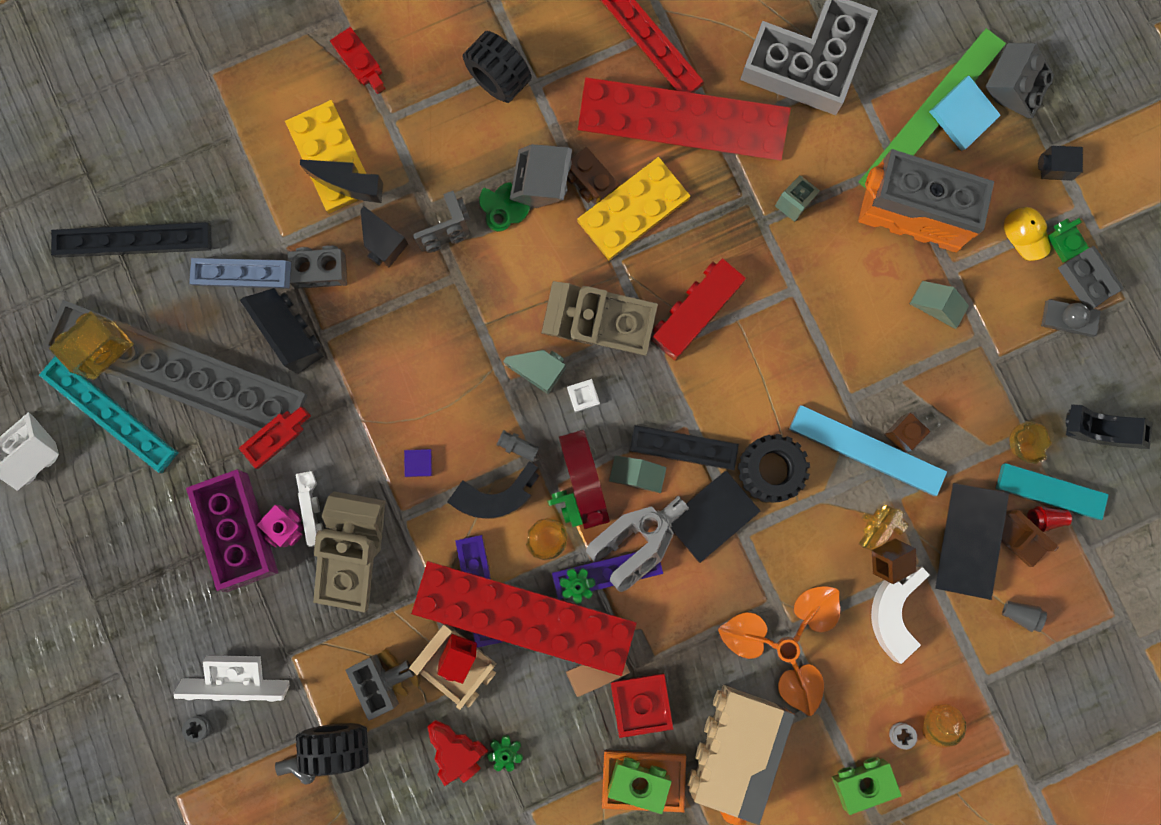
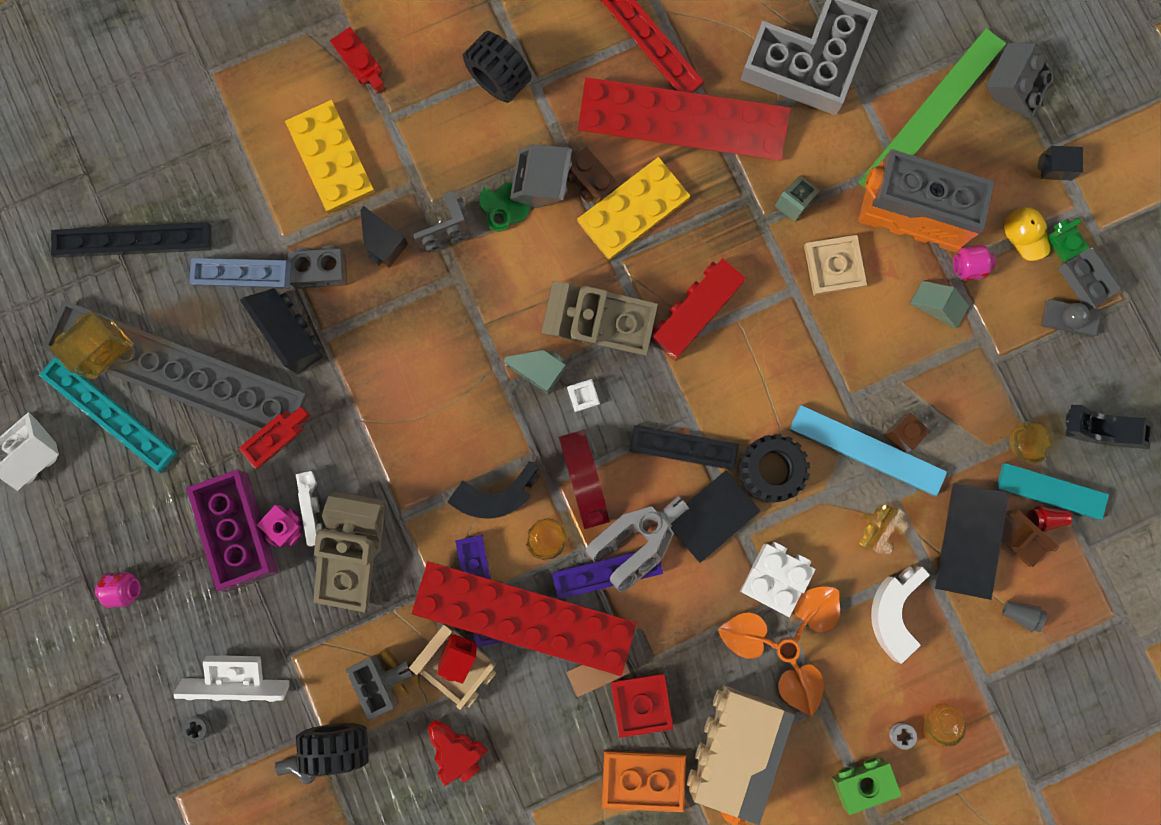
(117, 589): none -> dark pink head
(345, 179): black slope -> none
(418, 463): dark purple tile -> none
(507, 749): green plant -> none
(517, 445): dark grey pin -> none
(571, 511): green bracket -> none
(577, 579): green plant -> none
(637, 473): sand green slope -> none
(651, 797): bright green brick -> none
(778, 578): none -> white plate
(835, 265): none -> tan plate
(894, 561): reddish brown brick -> none
(965, 113): medium azure tile -> none
(973, 263): none -> dark pink head

